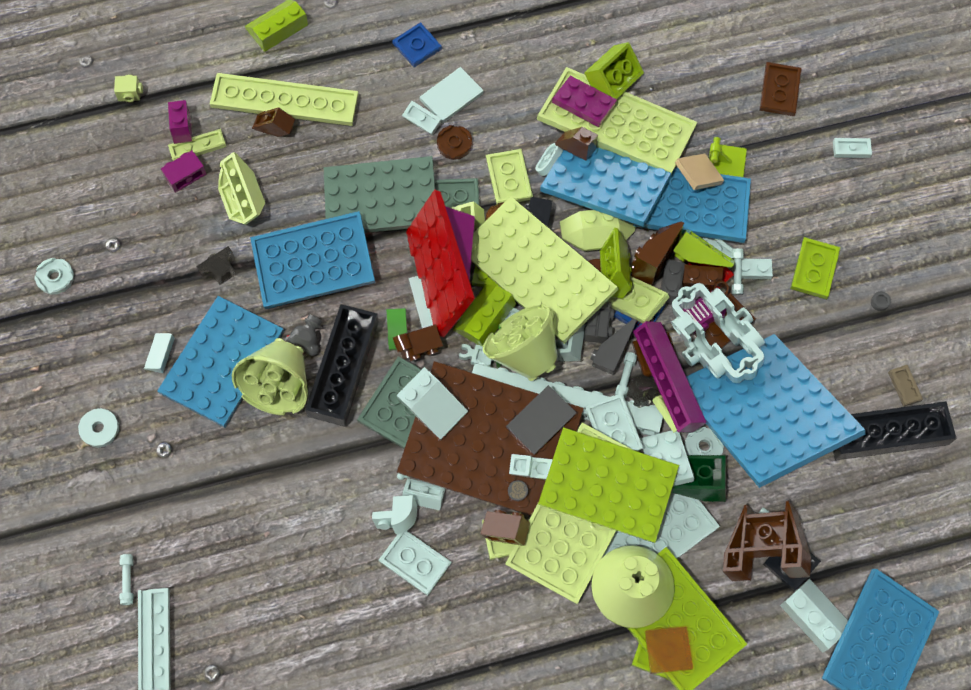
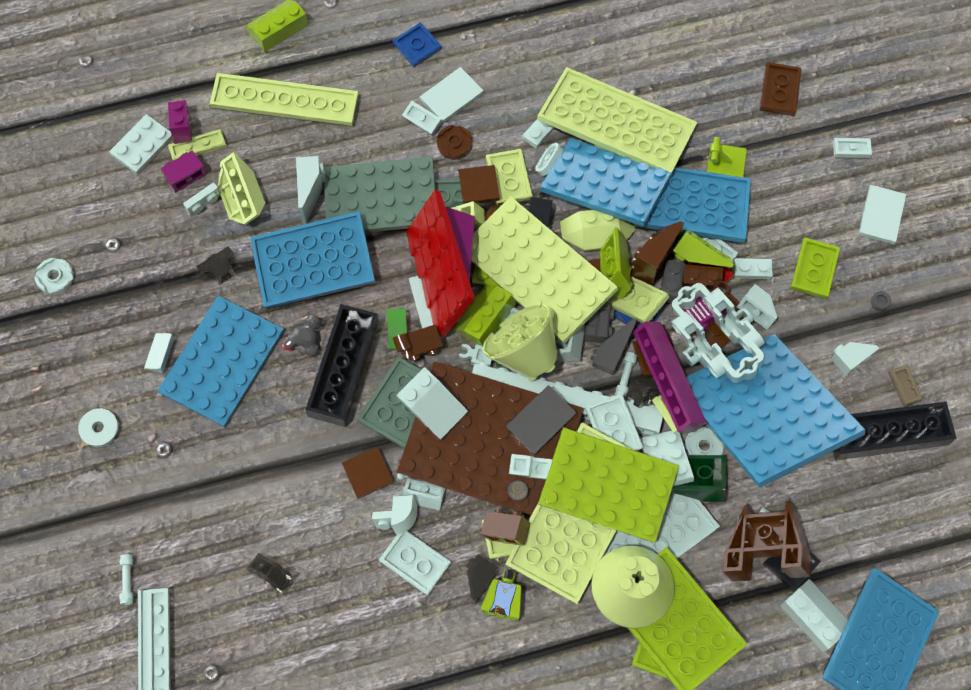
(128, 88): yellowish green brick -> none
(141, 144): none -> light aqua plate
(200, 200): none -> light aqua plate
(270, 572): none -> clear smoke slope
(273, 378): yellowish green cone -> none
(274, 122): reddish brown slope -> none
(309, 184): none -> light aqua slope
(367, 472): none -> reddish brown tile
(478, 184): none -> reddish brown tile
(479, 576): none -> clear smoke slope
(503, 598): none -> torso
(537, 133): none -> light aqua plate
(578, 142): reddish brown slope -> none
(584, 101): magenta plate -> none
(615, 70): lime slope -> none
(668, 650): clear orange tile -> none
(699, 171): tan tile -> none
(737, 287): light aqua bar -> none
(760, 306): none -> light aqua slope
(852, 355): none -> light aqua slope
(882, 214): none -> light aqua tile

